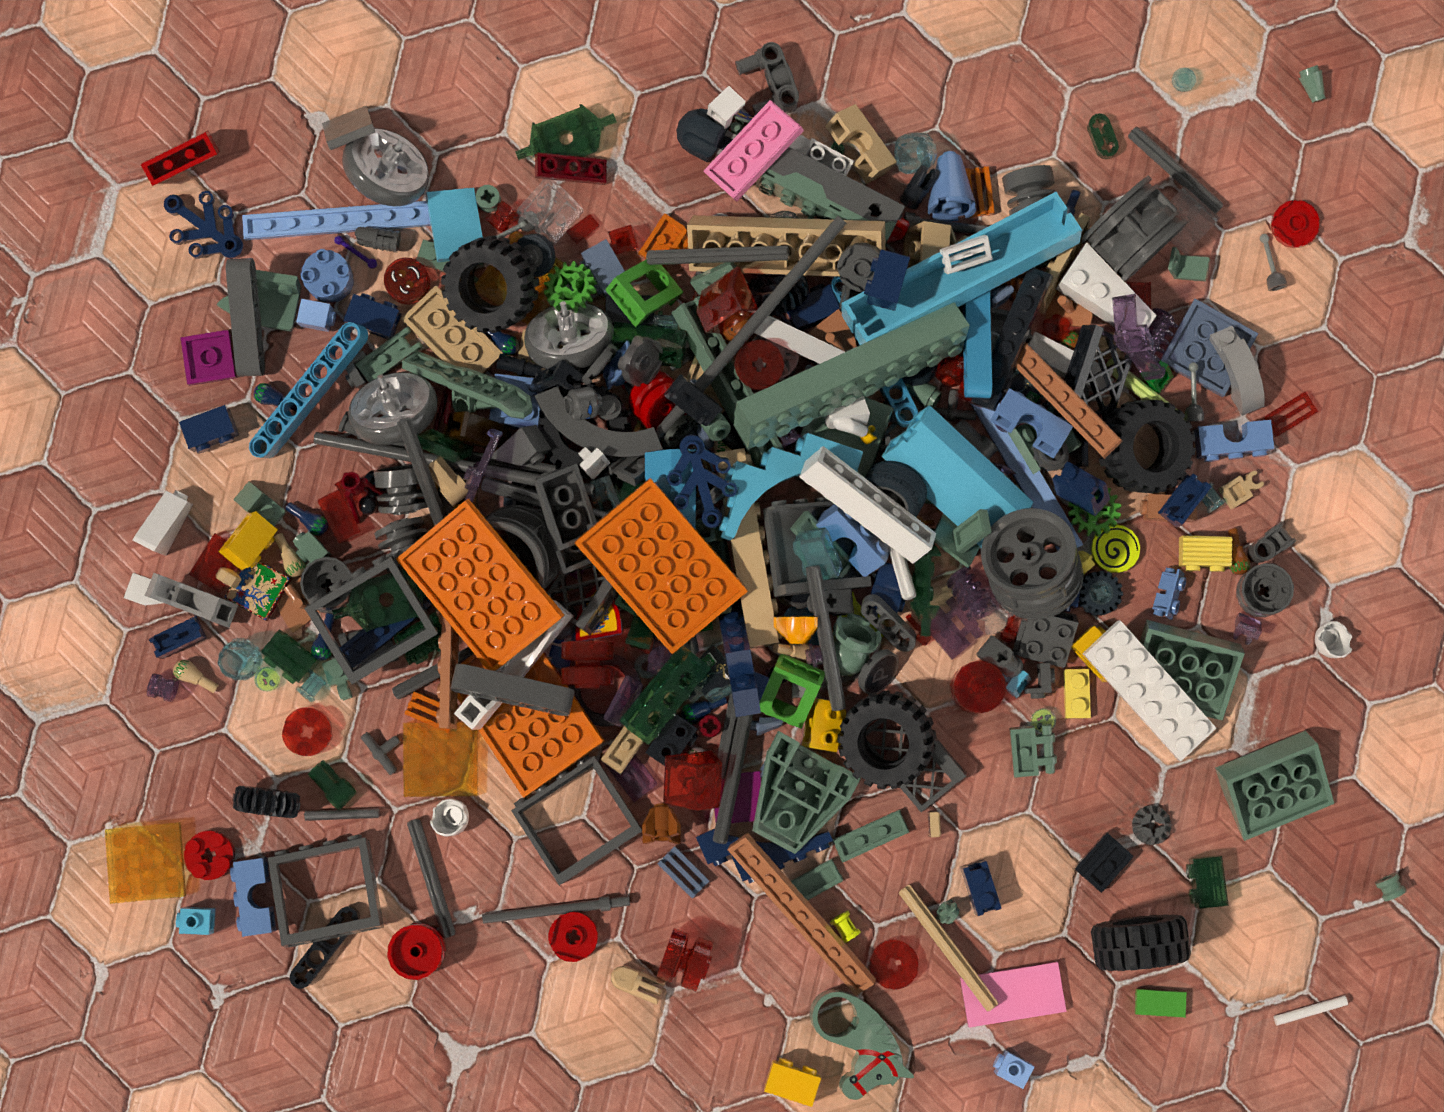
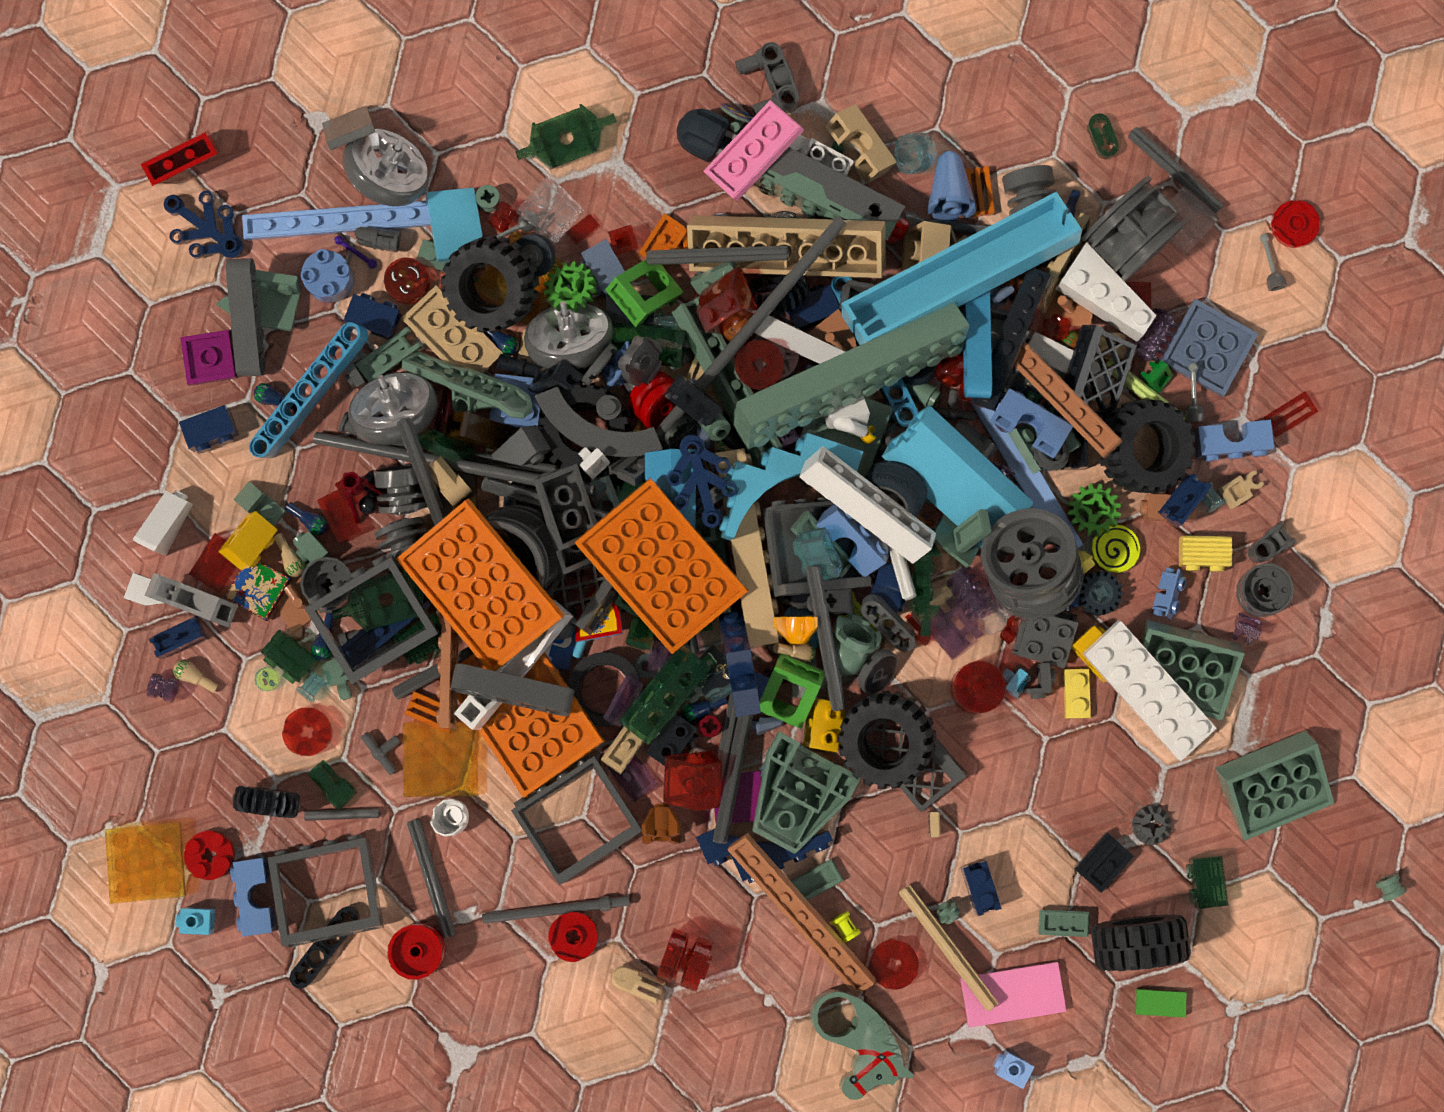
(228, 577): tan tile -> none
(240, 659): clear light blue hair -> none
(316, 315): light blue brick -> none
(474, 474): clear purple plate -> none
(557, 168): dark red tile -> none
(582, 403): dark grey head -> none
(587, 669): clear red wheel -> none
(698, 887): sand blue tile -> none
(725, 107): white panel -> none
(792, 1082): yellow brick -> none
(813, 655): plate -> none
(855, 265): dark grey tile -> none
(870, 836): sand green tile -> none
(887, 279): dark blue brick -> none
(918, 187): black hinge -> none
(964, 245): white tile -> none
(1000, 656): dark grey piece -> none
(1025, 750): sand green plate -> none
(1042, 716): clear light blue tile -> none
(1063, 923): none -> sand green plate
(1081, 488): dark blue brick -> none
(1134, 338): clear purple plate -> none
(1183, 79): clear light blue plate -> none
(1188, 267): sand green bracket -> none
(1240, 560): dark orange piece -> none
(1243, 372): light grey arch -> none
(1310, 1010): white bar -> none
(1313, 83): sand green cone -> none
(1333, 640): white hair -> none

